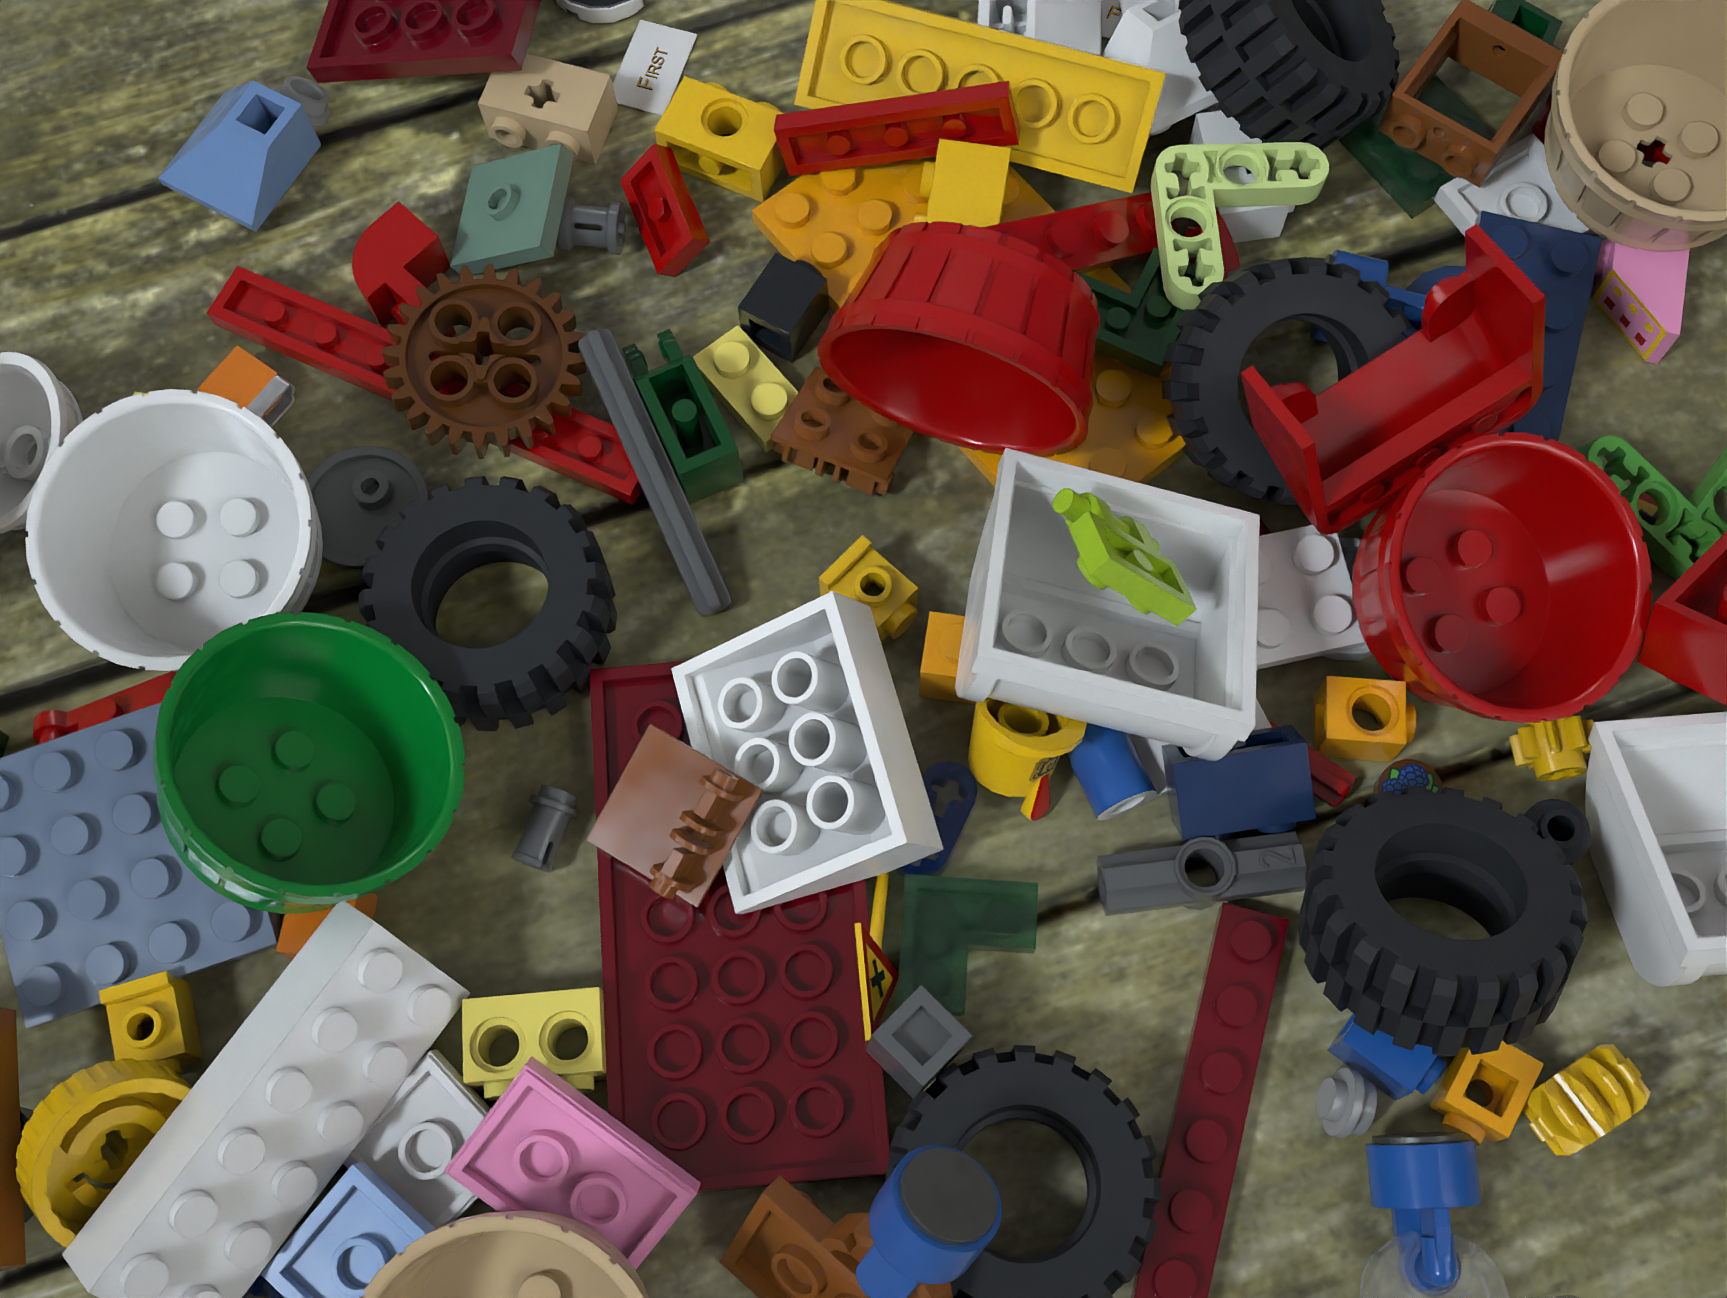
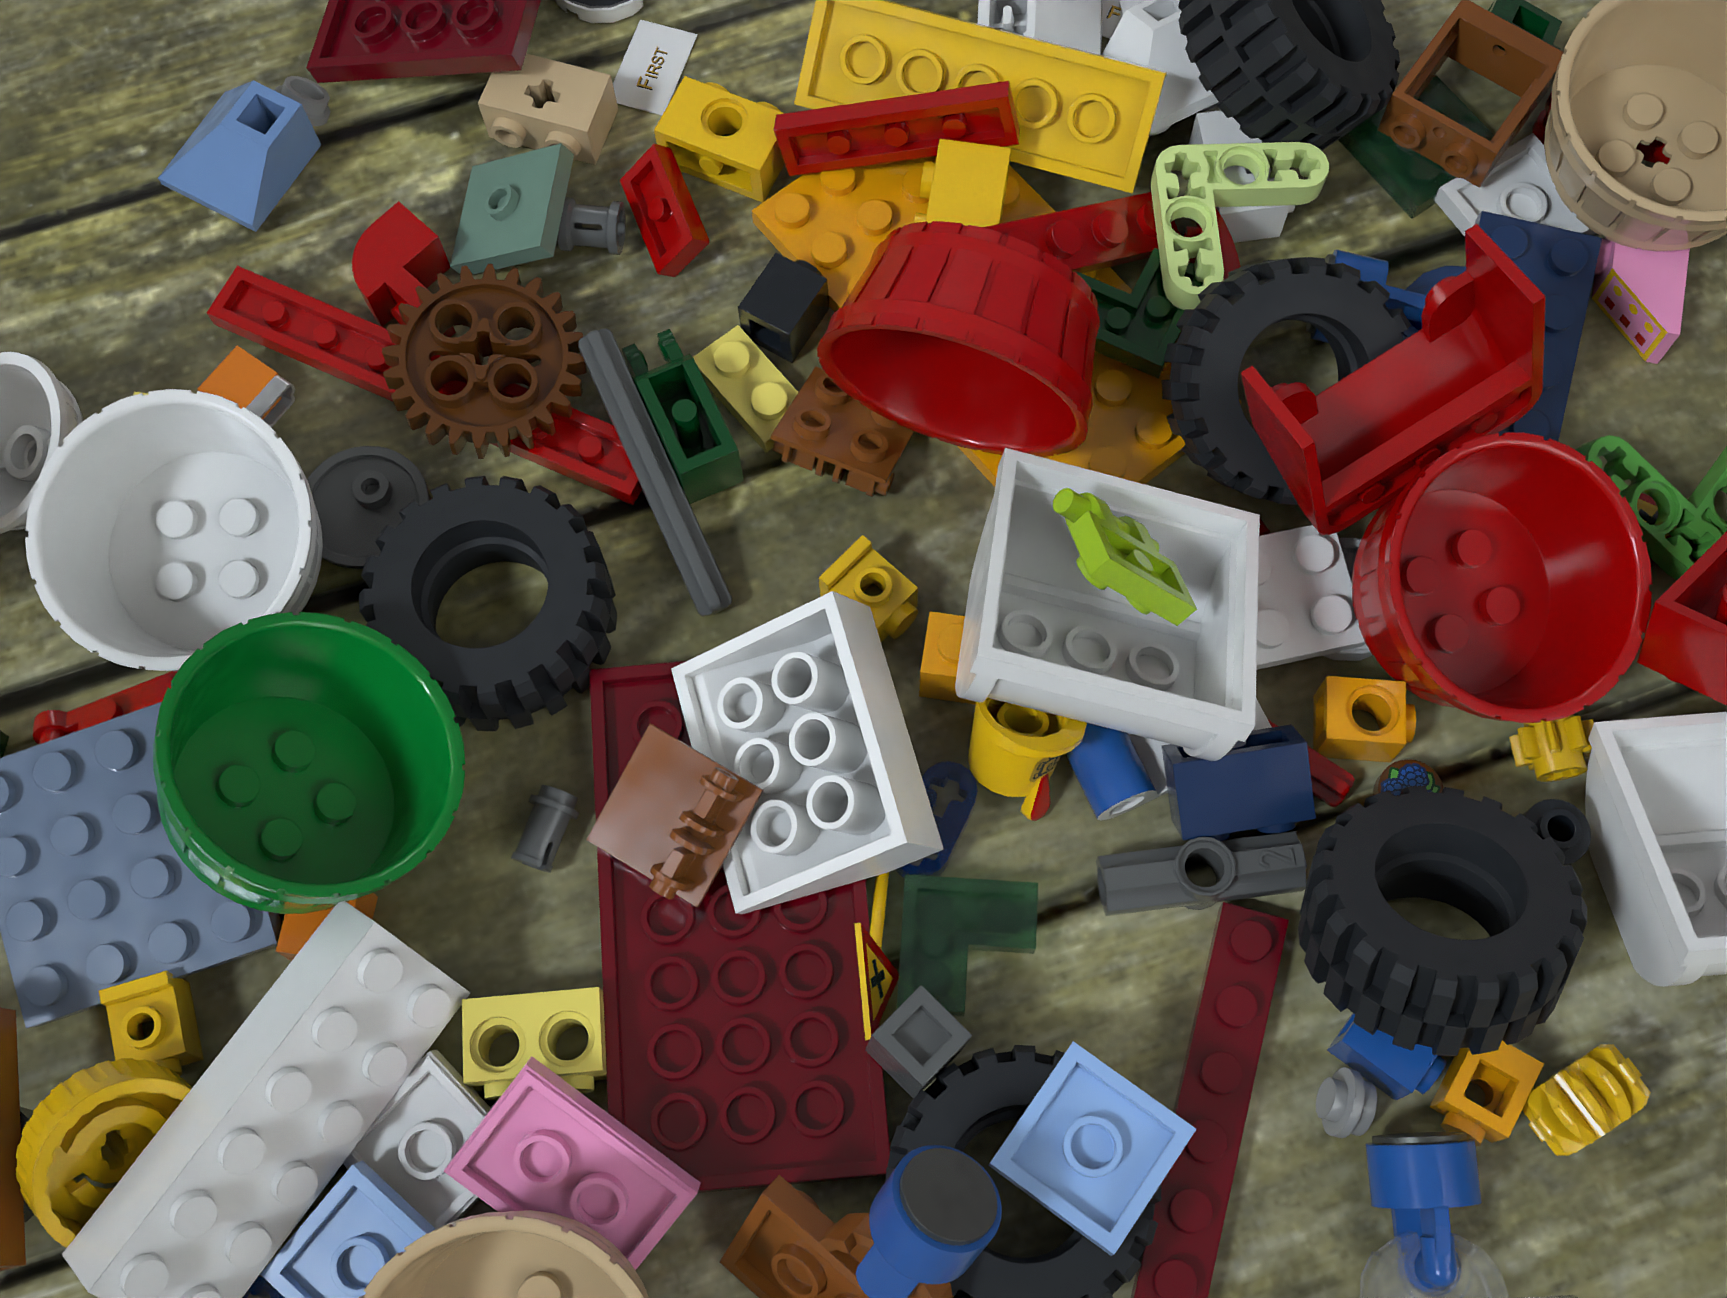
(1092, 1148): none -> light blue plate

